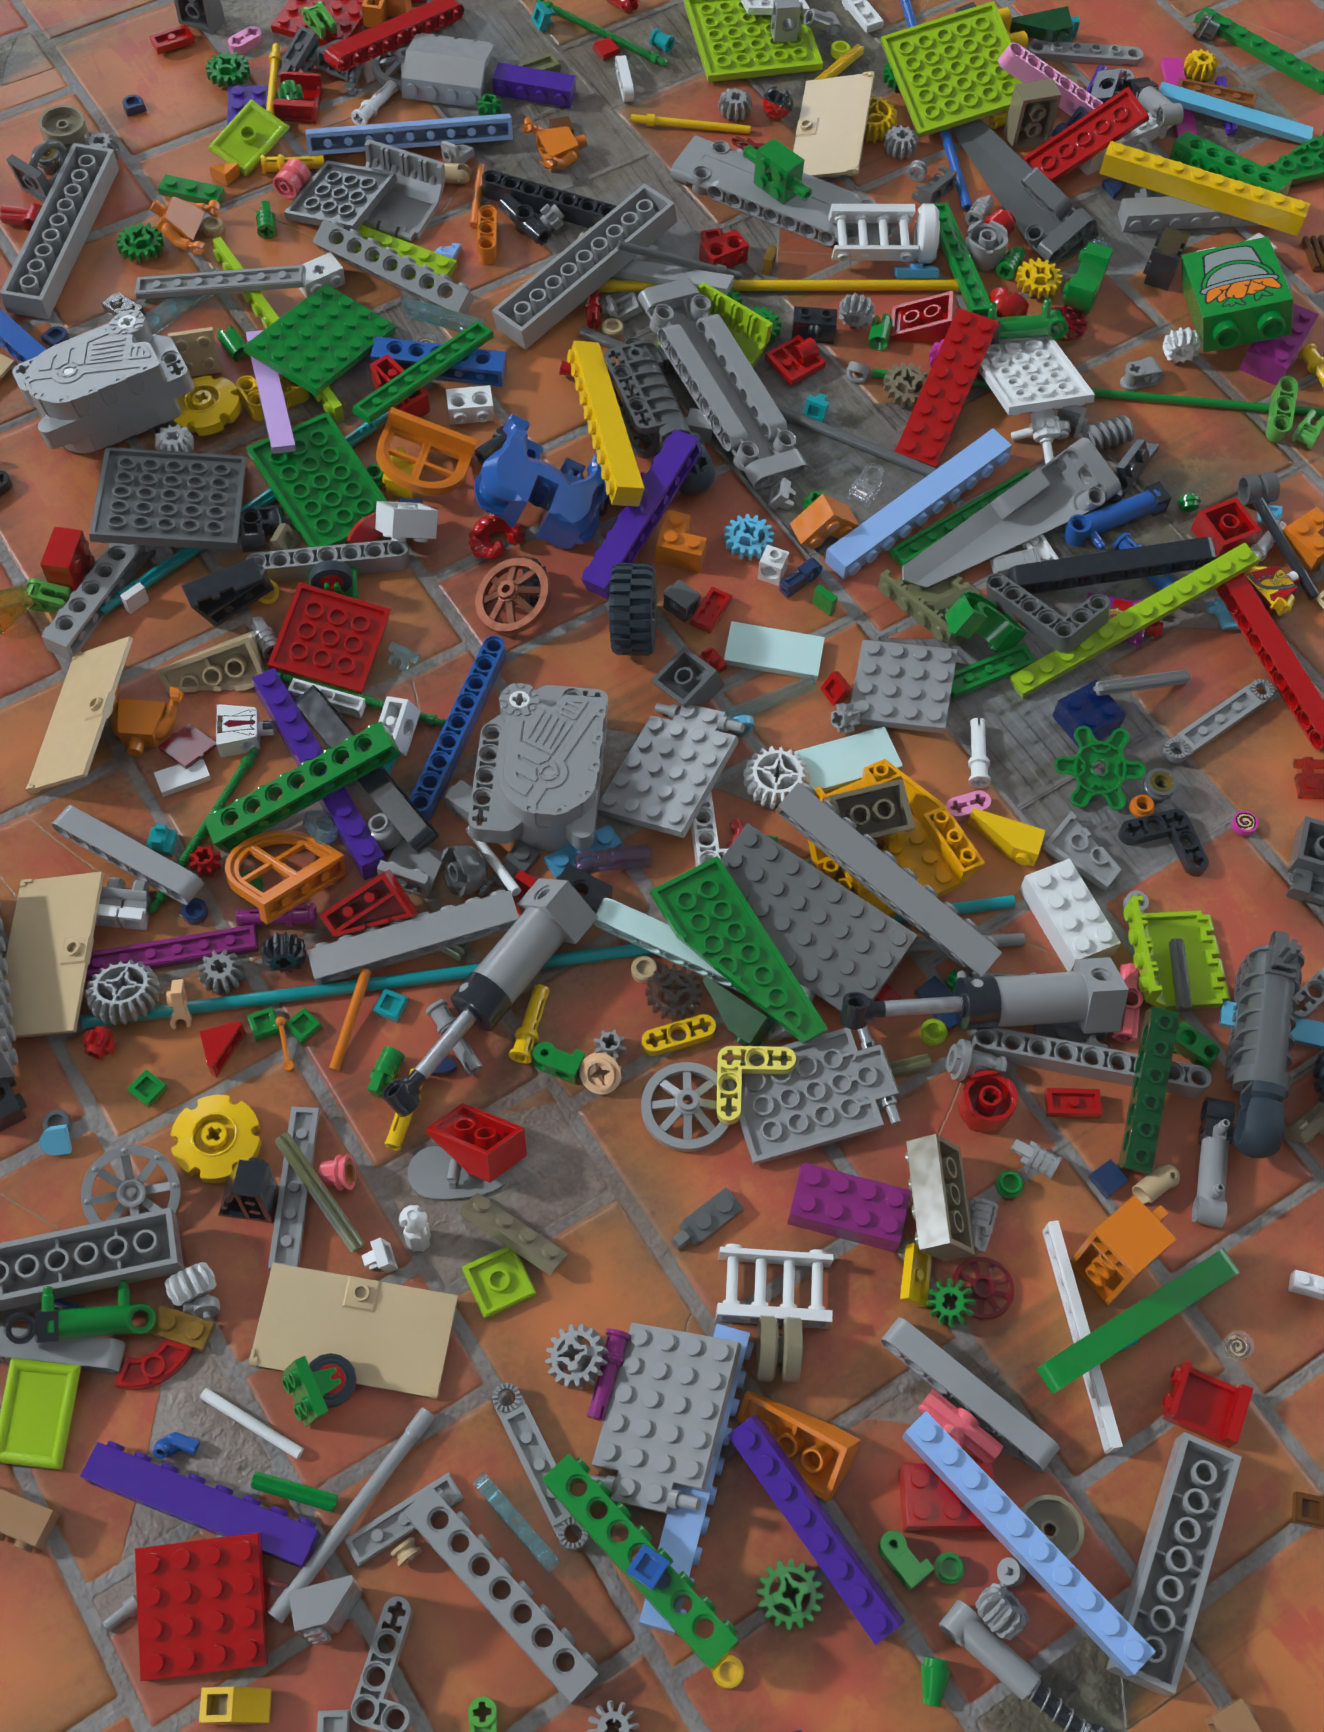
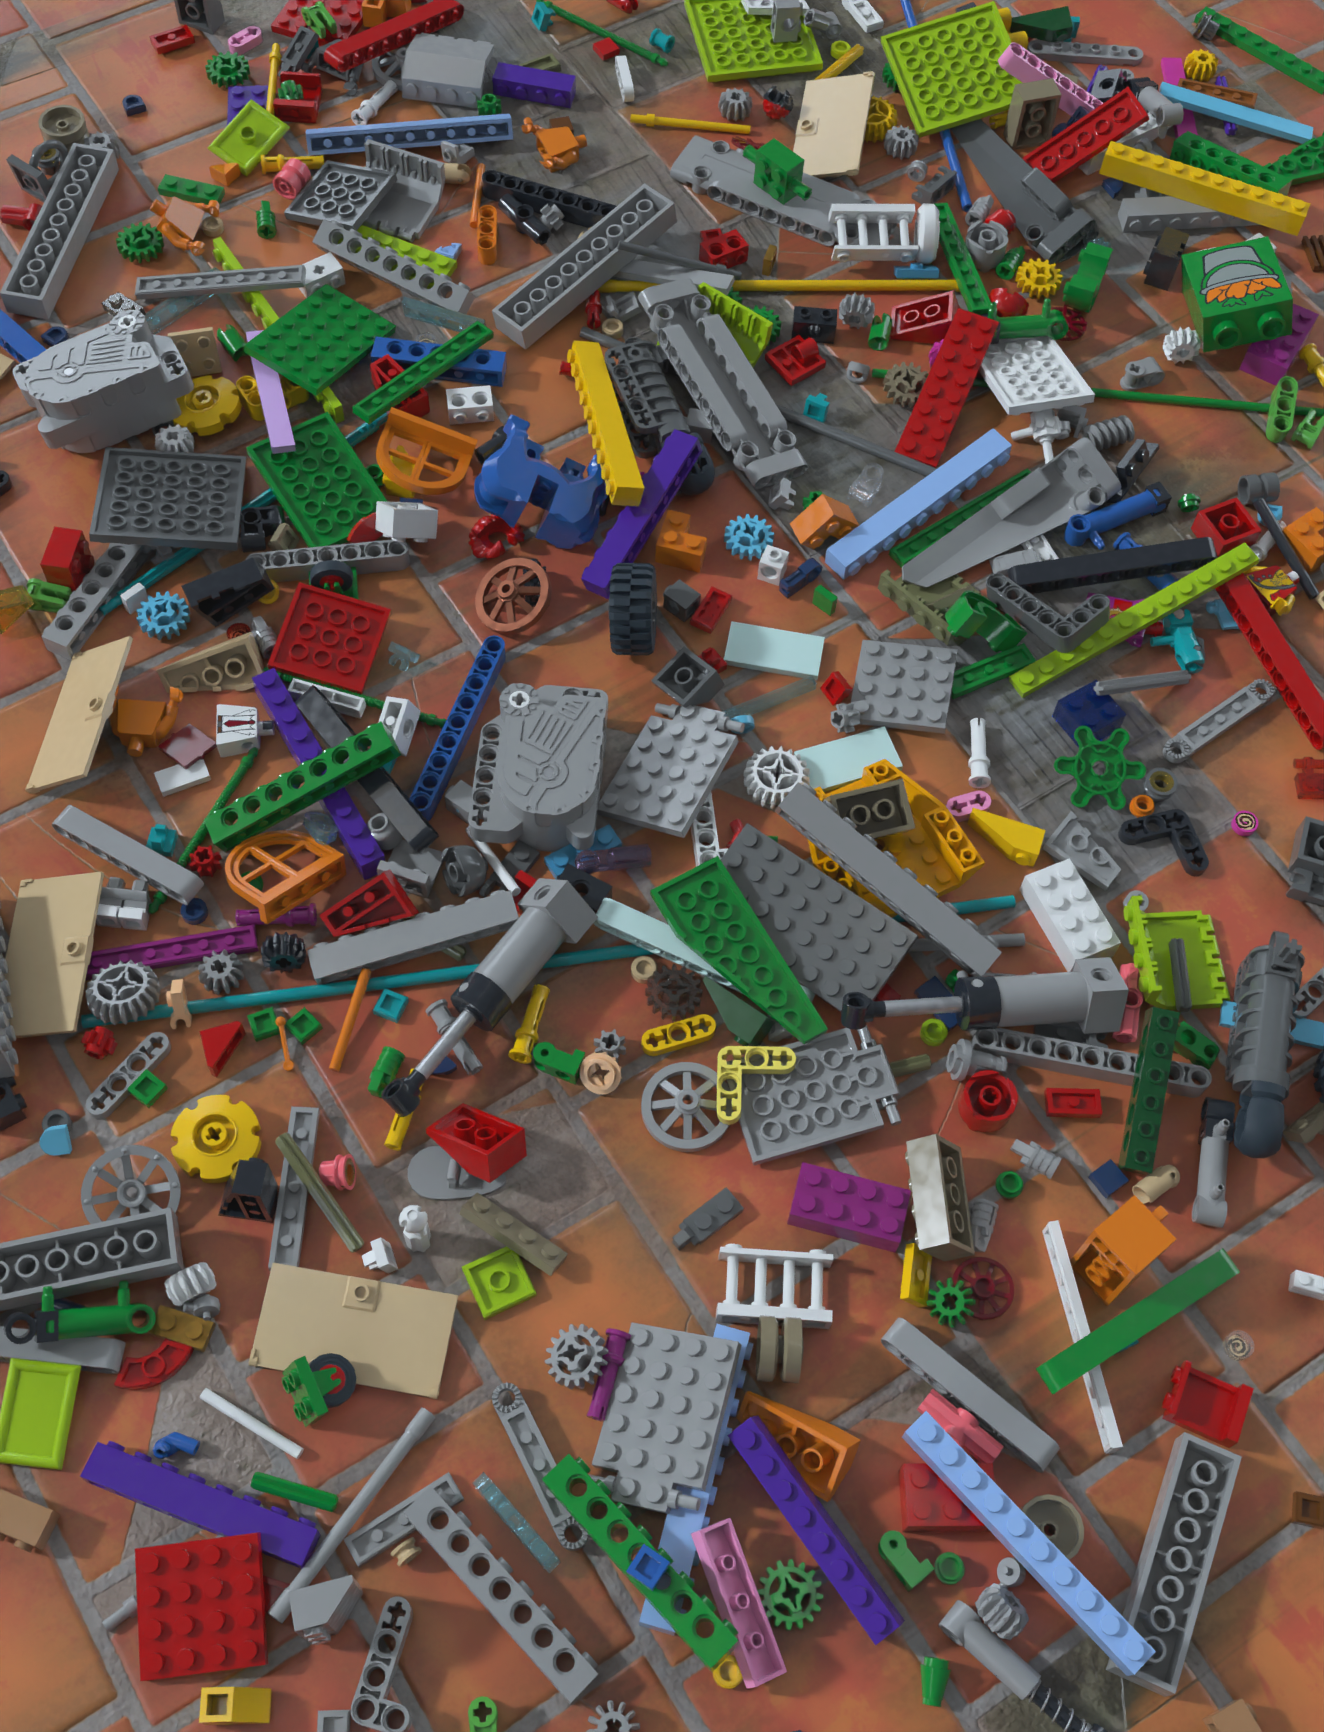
(125, 1072): none -> light grey beam
(163, 615): none -> medium azure gear
(237, 629): none -> clear red tile
(739, 1602): none -> bright pink piece
(1187, 646): none -> teal piece

